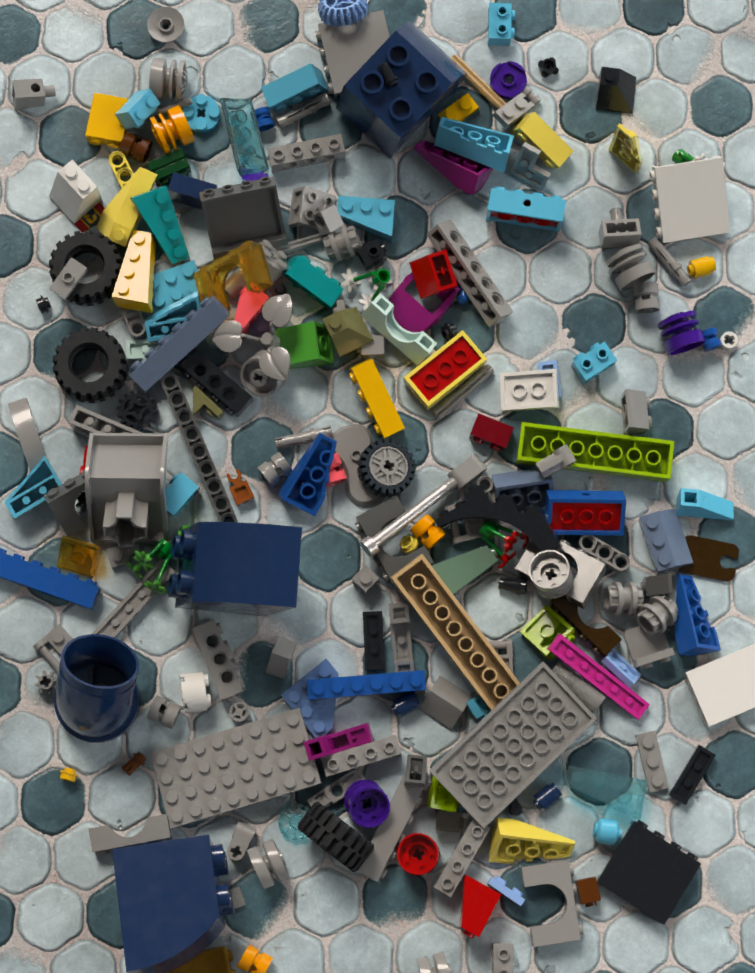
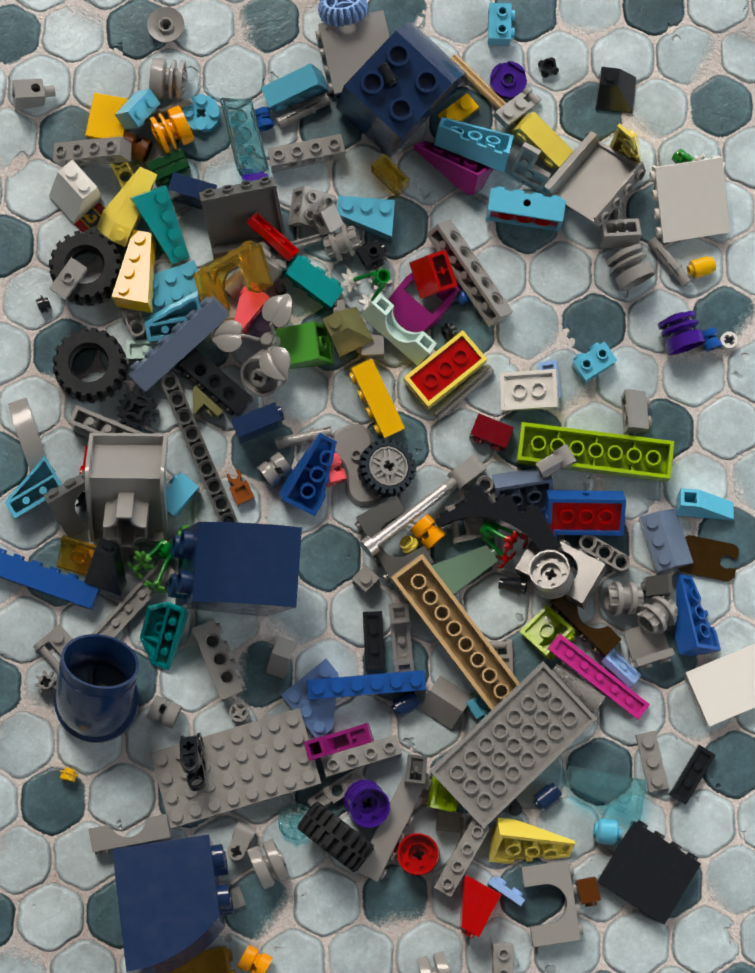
(93, 151): none -> light grey brick
(107, 568): none -> black slope
(136, 761): reddish brown pin -> none
(163, 632): none -> teal wedge
(193, 760): none -> black piece
(194, 692): white brick -> none
(258, 422): none -> dark blue brick
(272, 236): none -> red plate
(390, 175): none -> clear yellow brick
(594, 180): none -> light grey panel
(645, 291): light grey wheel -> none

